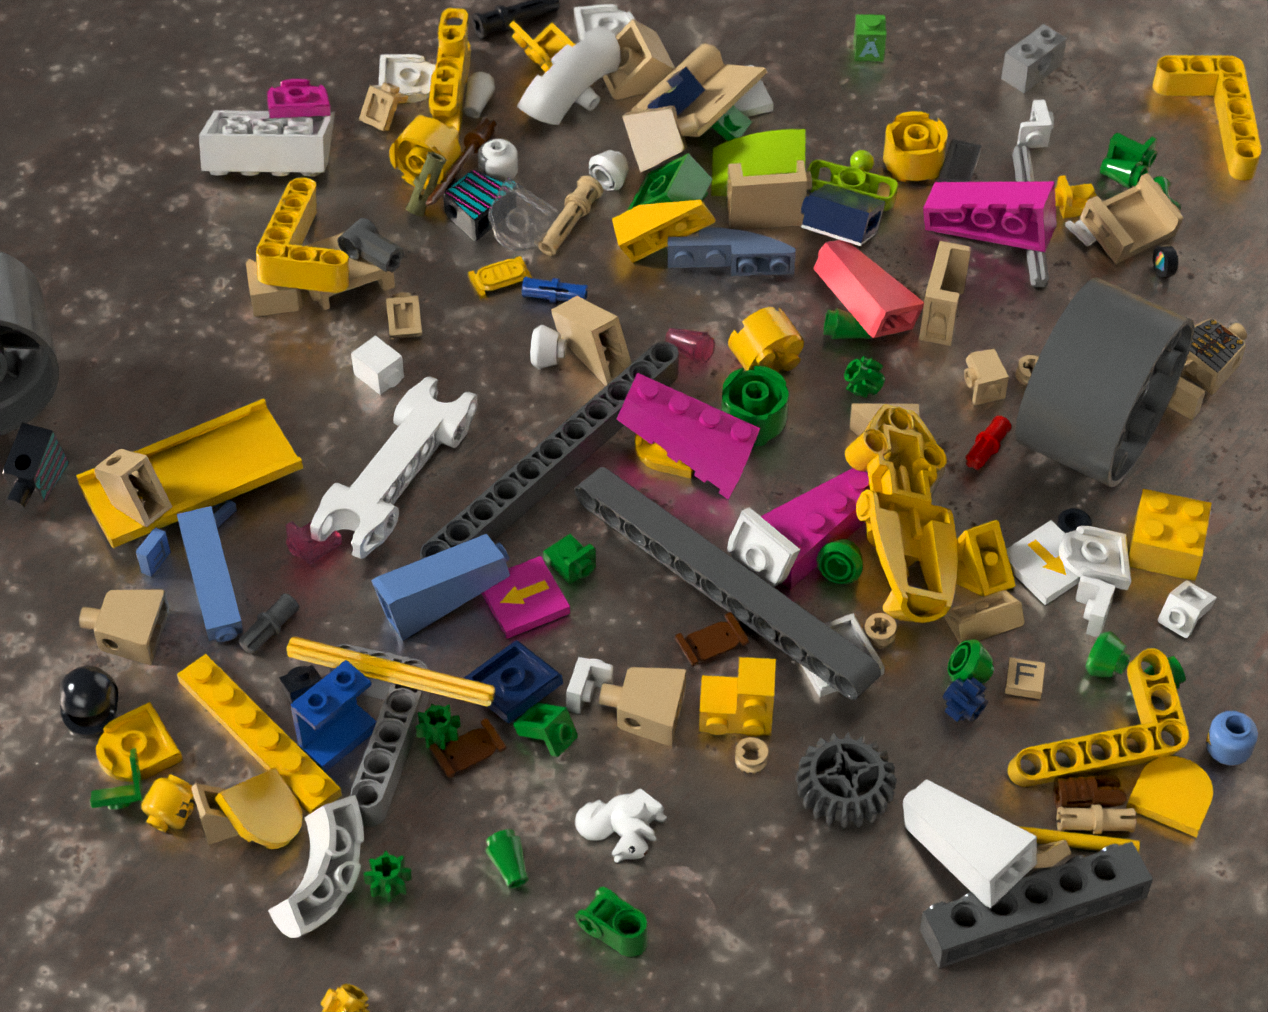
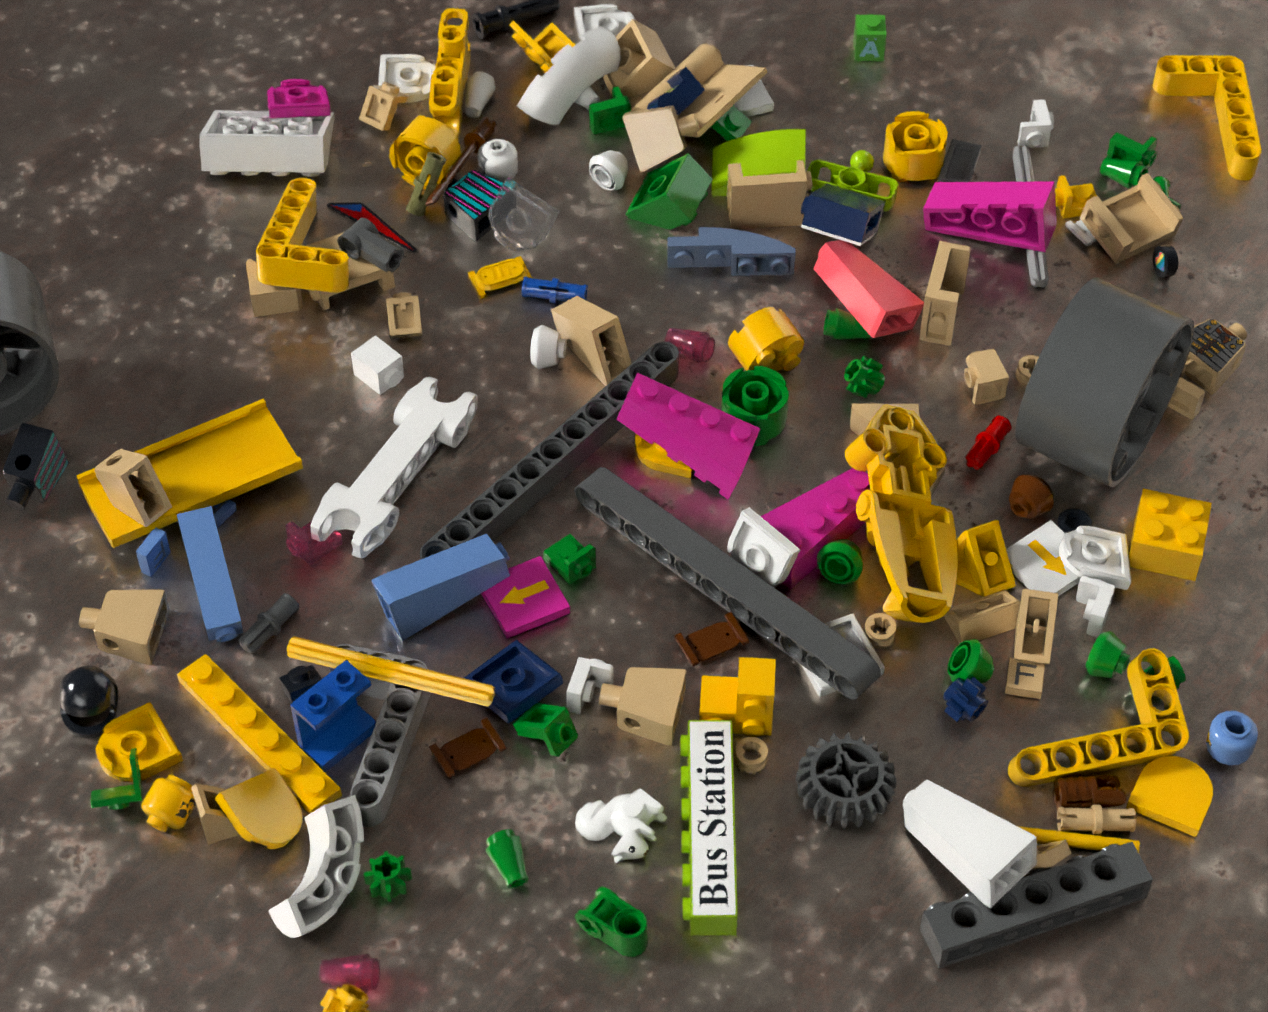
(353, 970): none -> clear pink cone
(358, 210): none -> sticker
(438, 726): green gear -> none
(576, 206): tan pin -> none
(608, 114): none -> green bracket
(649, 225): yellow slope -> none
(711, 828): none -> brick
(1030, 496): none -> reddish brown cone
(1033, 58): light grey brick -> none
(1035, 626): none -> tan slope
(1185, 607): white bracket -> none

